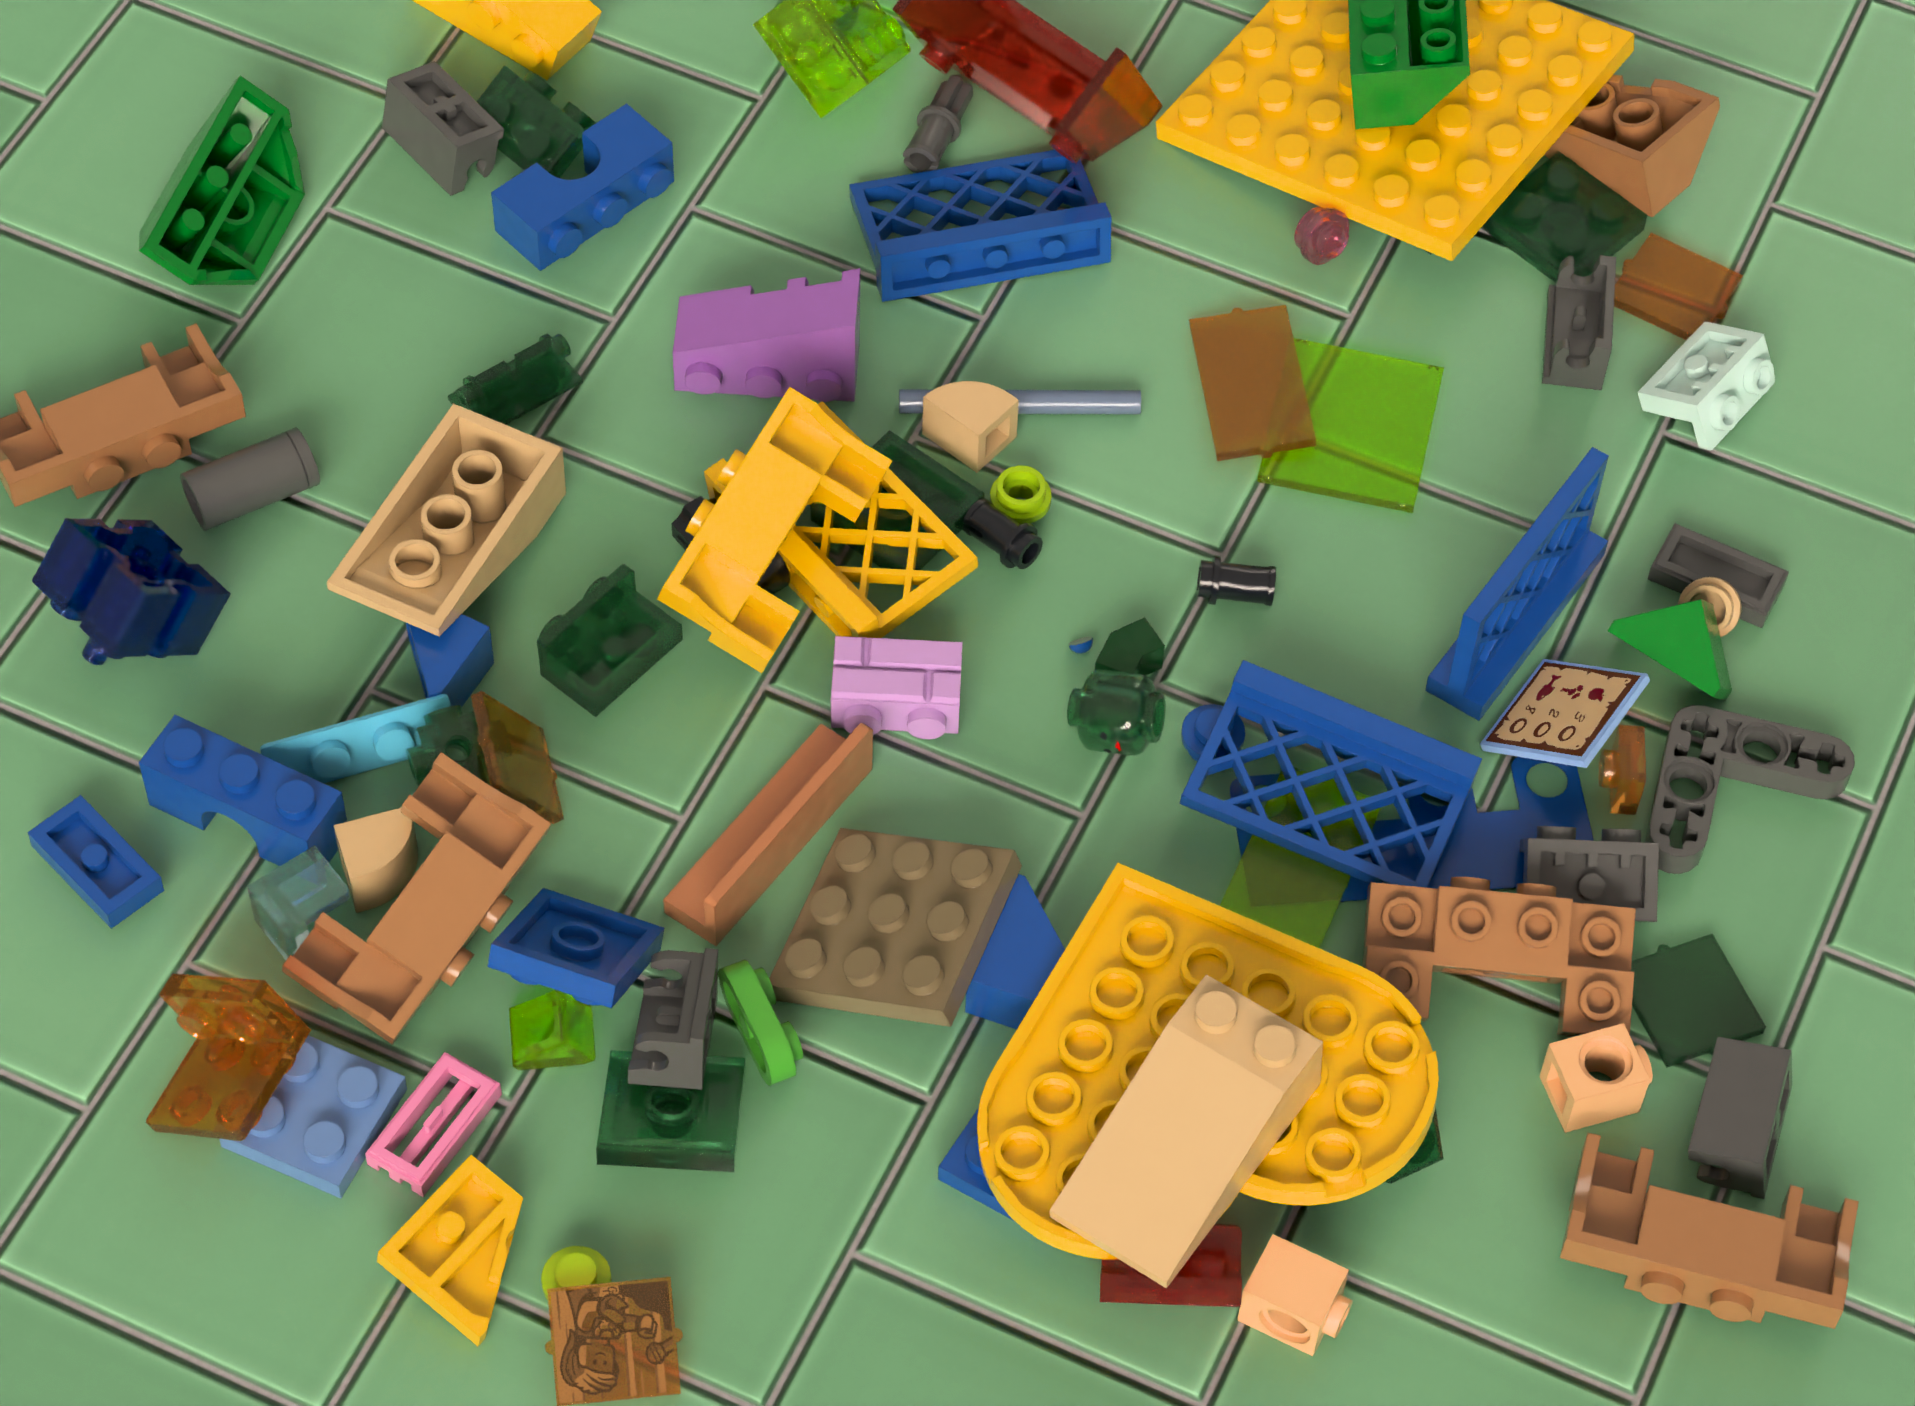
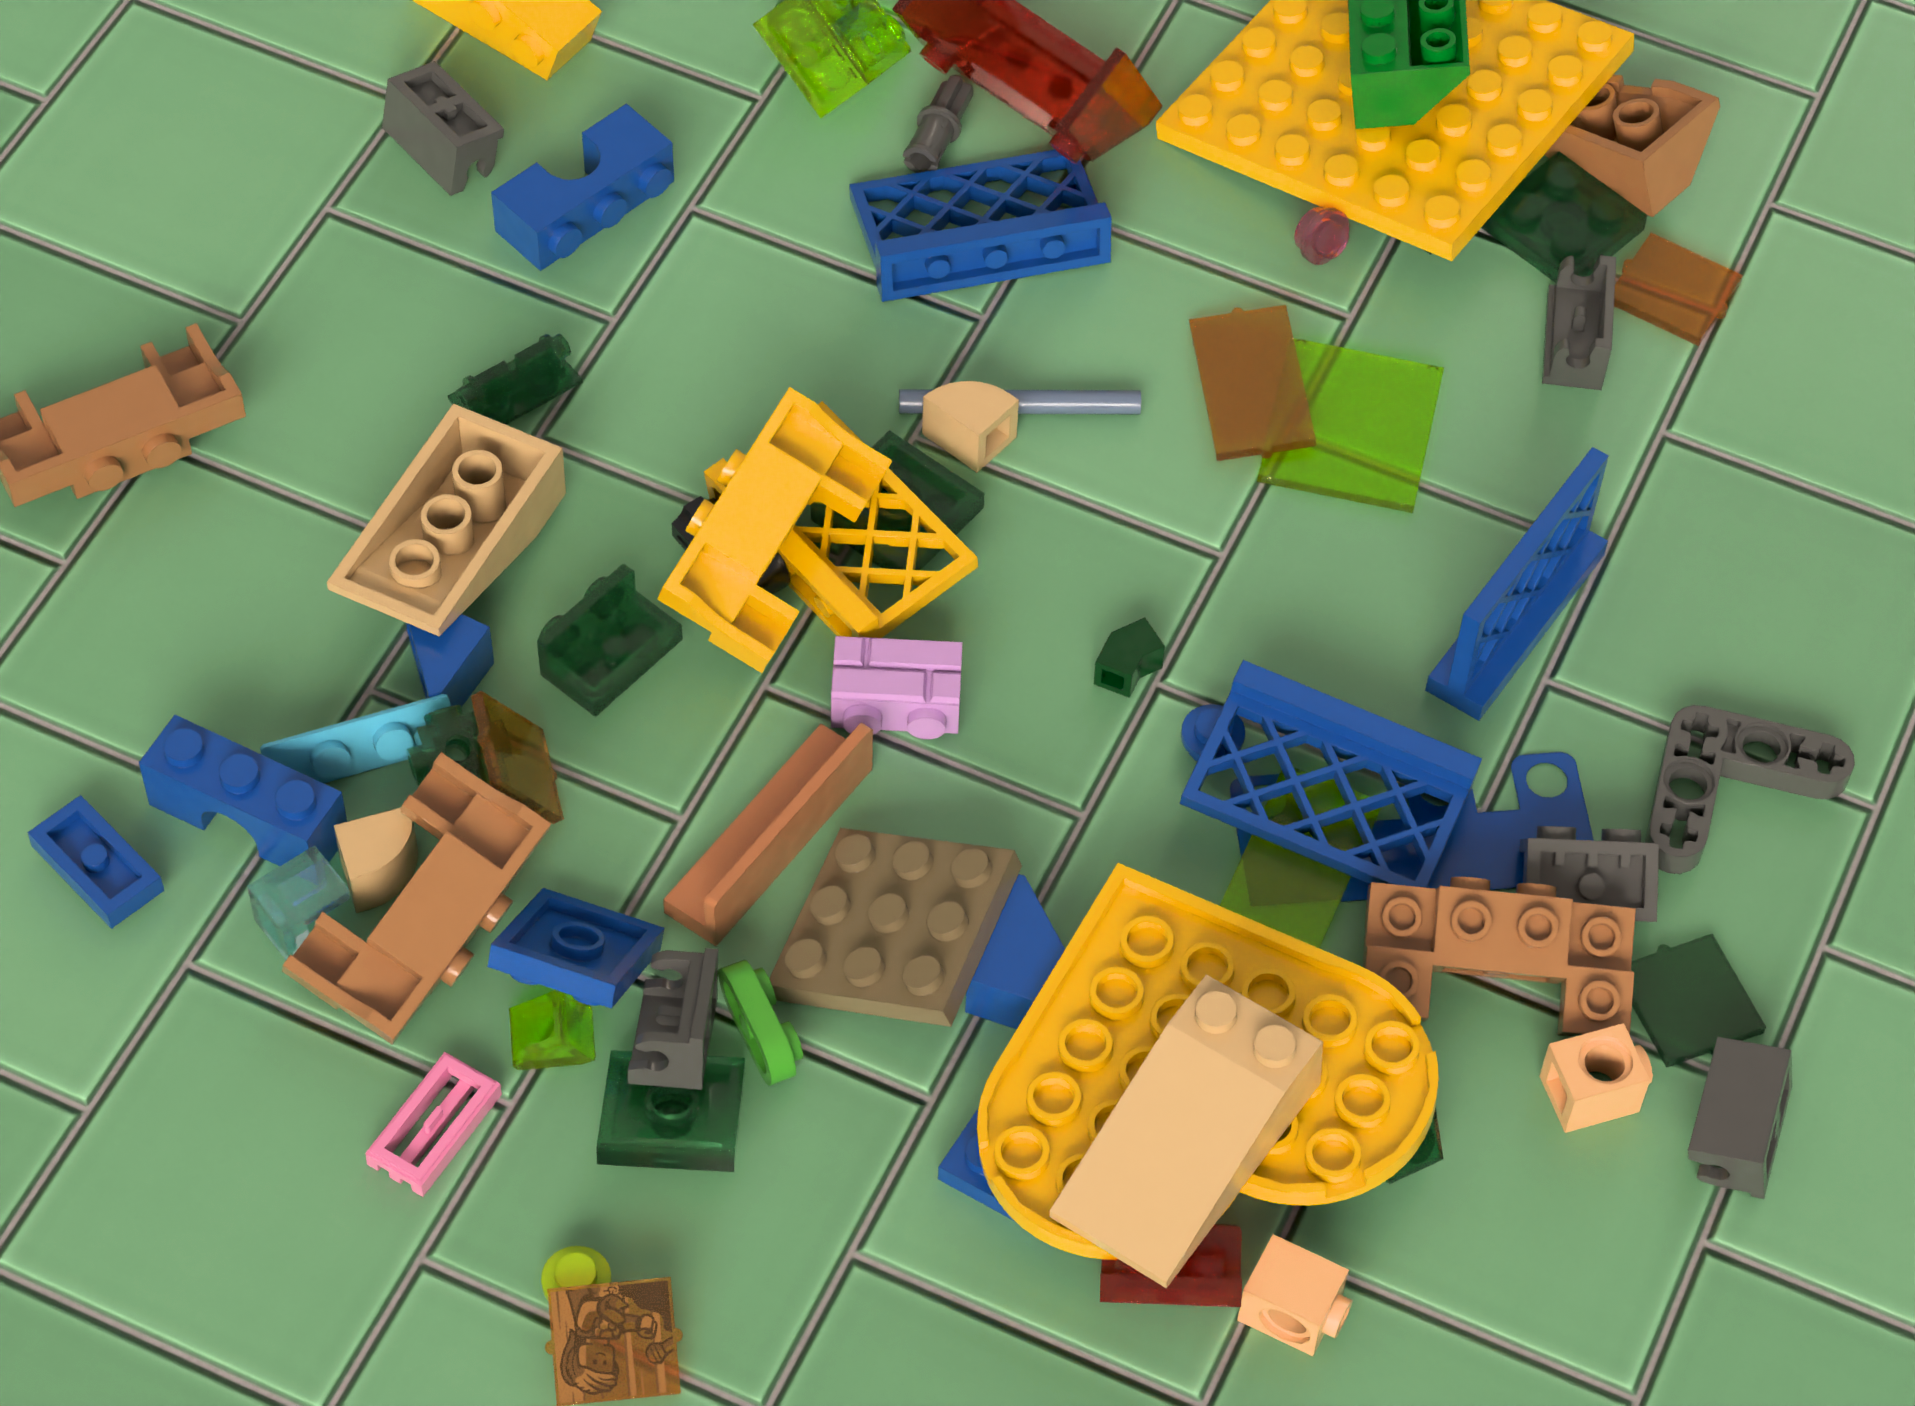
(129, 589): clear blue brick -> none
(228, 194): green wedge -> none
(238, 1058): clear orange bracket -> none
(250, 479): dark grey pin -> none
(323, 1117): medium blue plate -> none
(458, 1247): yellow wing -> none
(533, 123): clear green bracket -> none
(771, 340): medium lavender wedge -> none
(1013, 541): black pin -> none
(1024, 483): lime plate -> none
(1081, 645): blue piece -> none
(1117, 712): clear green head -> none
(1235, 582): black pin -> none
(1565, 712): piece -> none
(1624, 769): clear orange plate -> none
(1683, 641): green slope -> none
(1693, 556): dark grey tile -> none
(1707, 1250): medium nougat bracket -> none
(1711, 381): light aqua bracket -> none
(1722, 596): tan plate -> none

